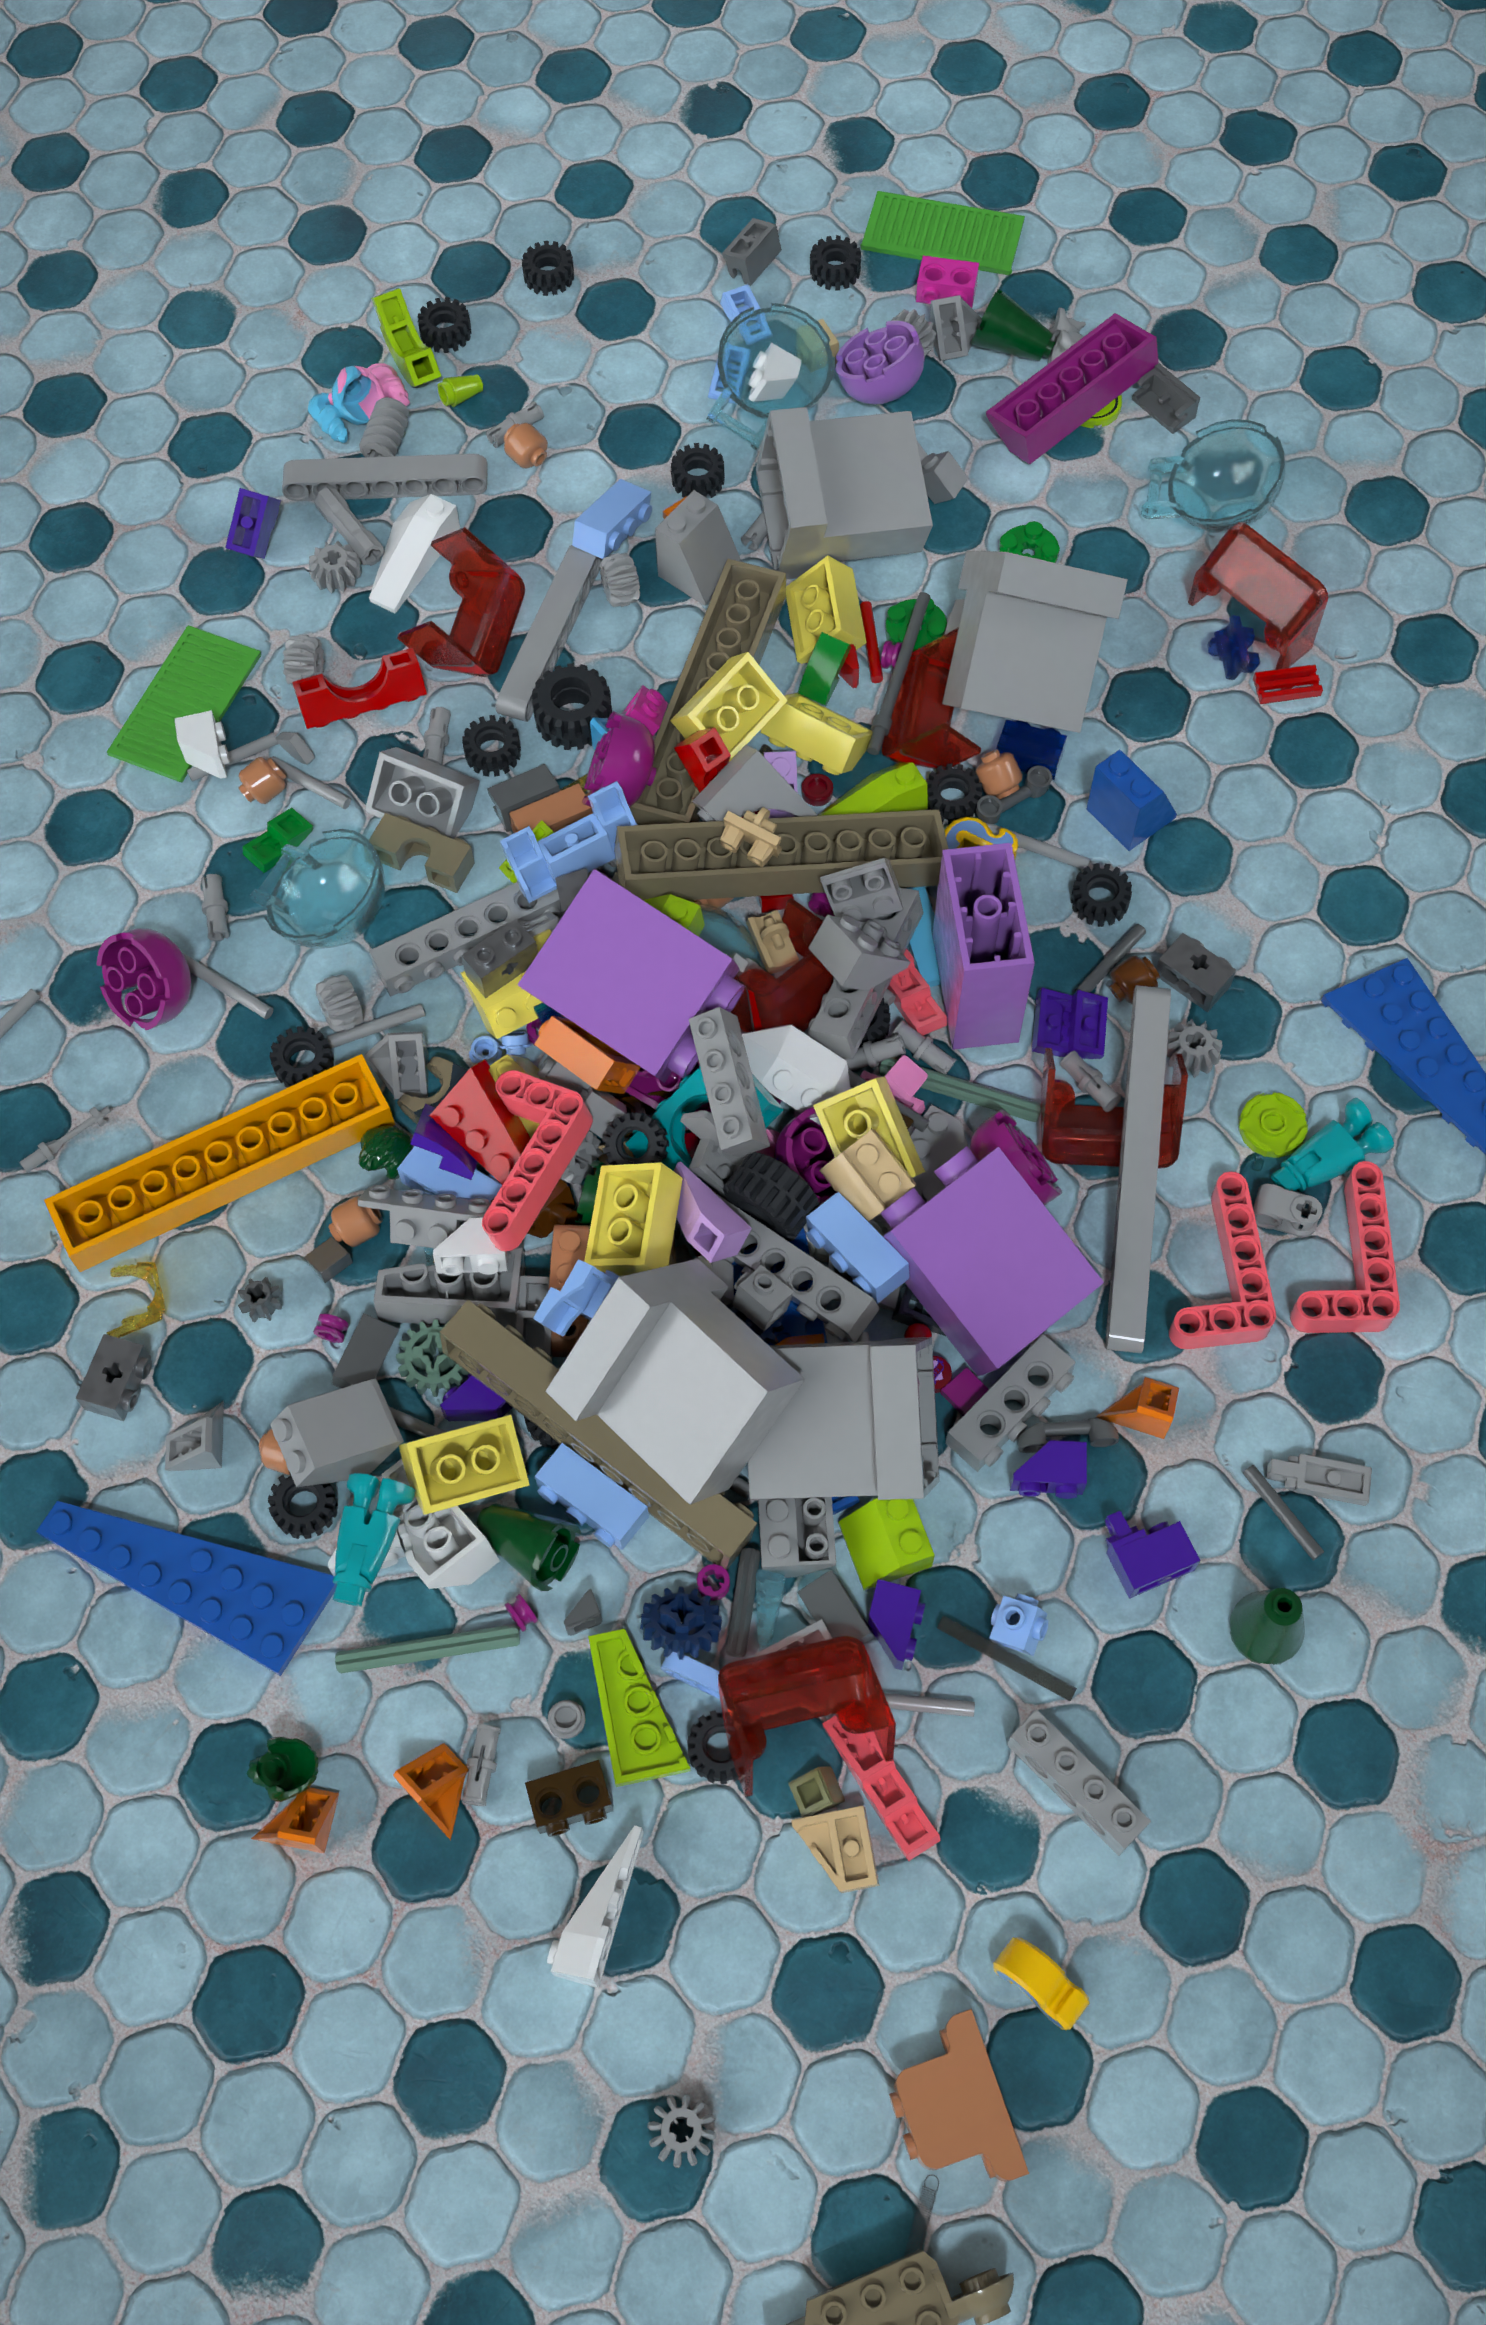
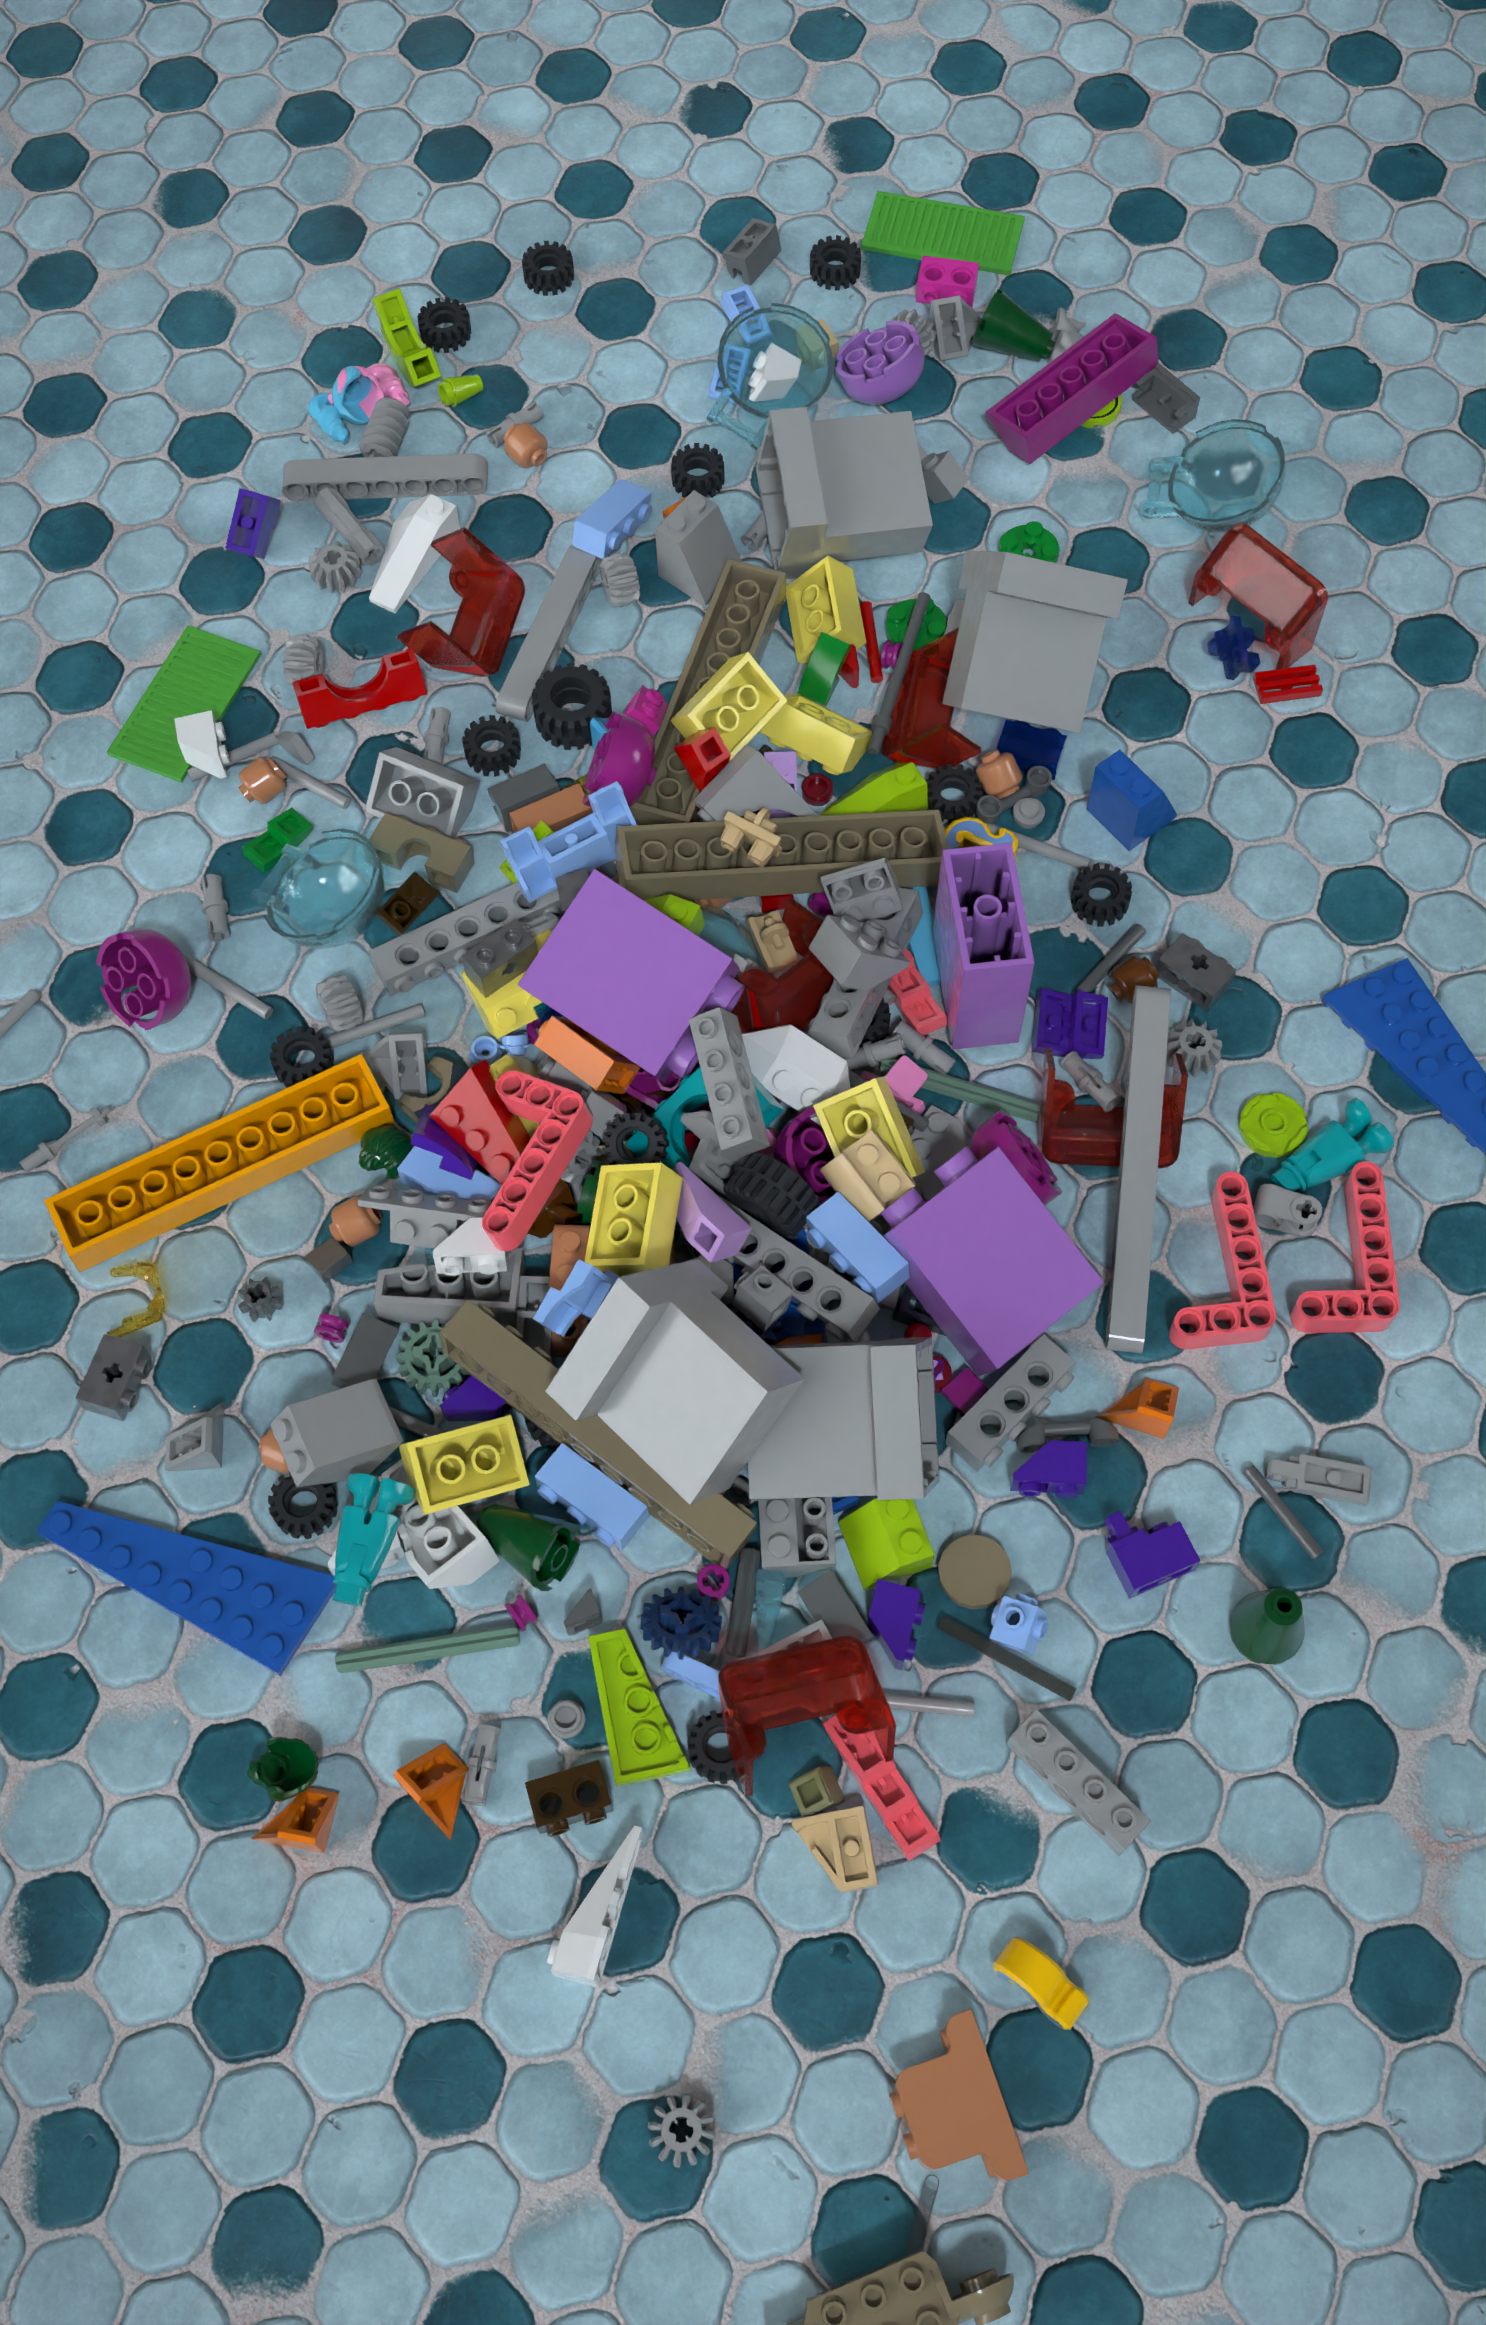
(407, 904): none -> dark brown slope
(974, 1571): none -> dark tan tile
(1028, 812): none -> light grey plate

